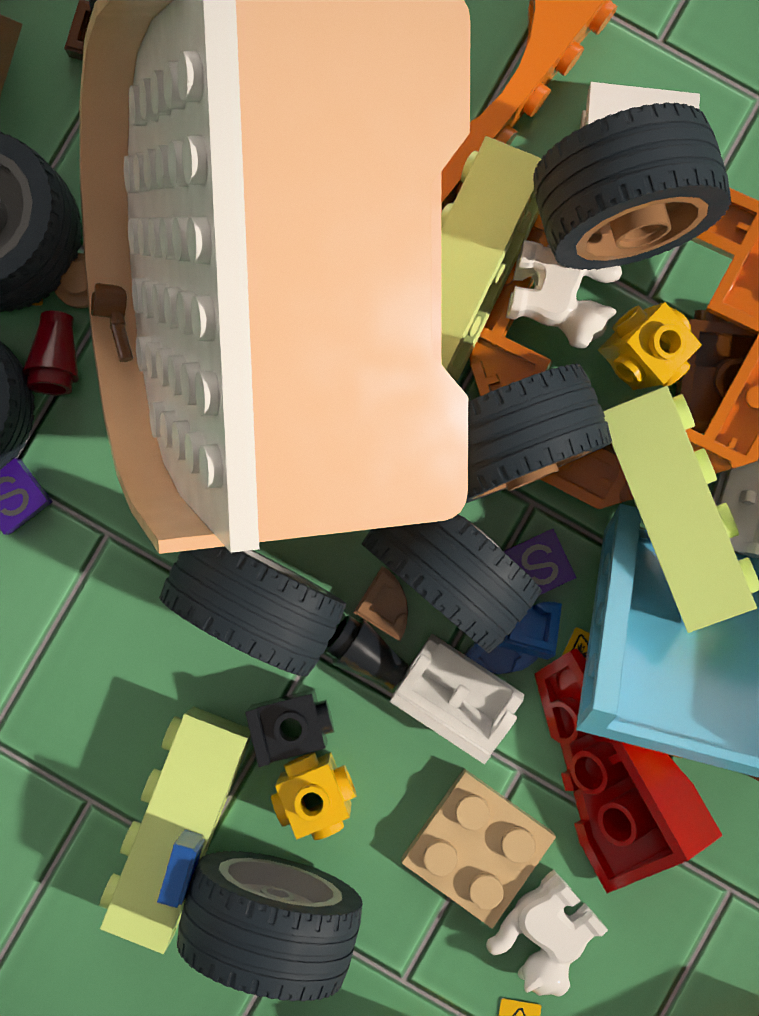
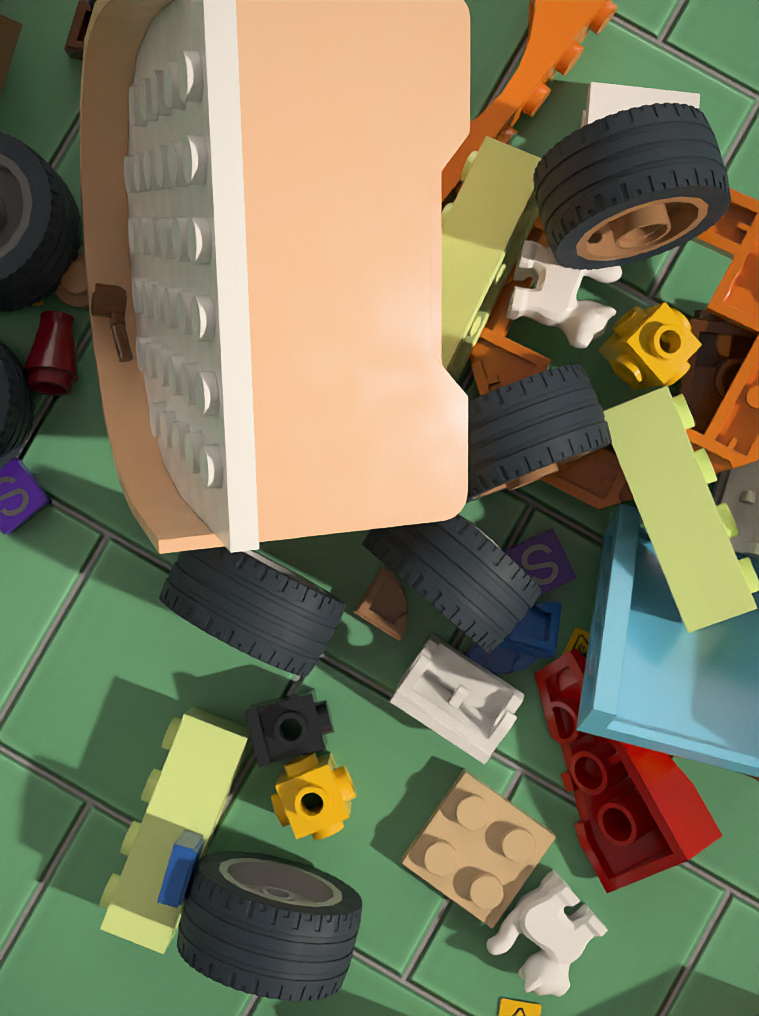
(363, 652): black cone -> none

